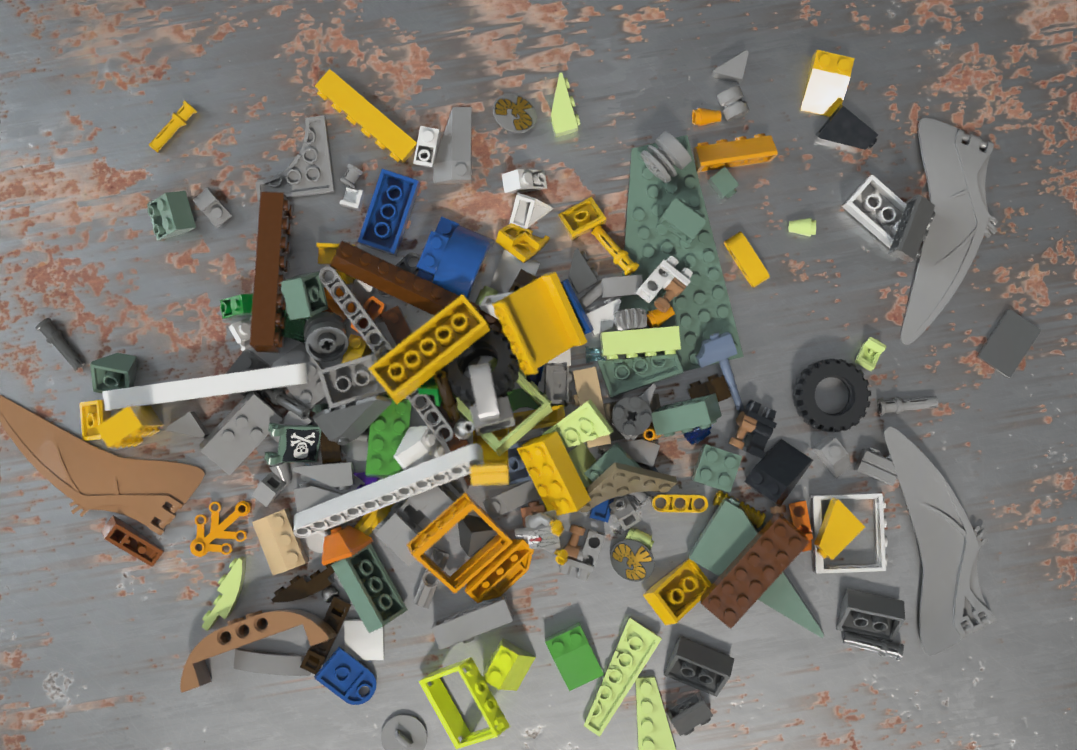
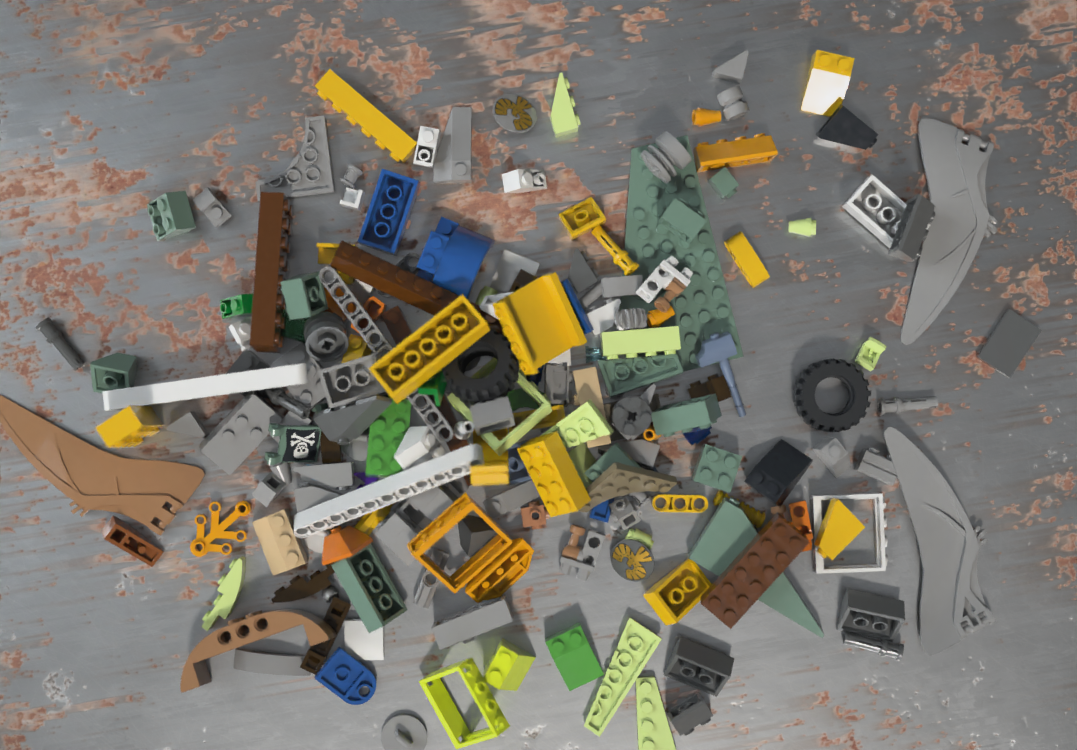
(92, 415): yellow slope -> none
(178, 119): yellow pin -> none
(449, 403): dark brown pin -> none
(484, 392): light grey beam -> none
(520, 242): yellow slope -> none
(528, 211): white slope -> none
(544, 533): light grey torso -> none
(758, 428): black hips -> none

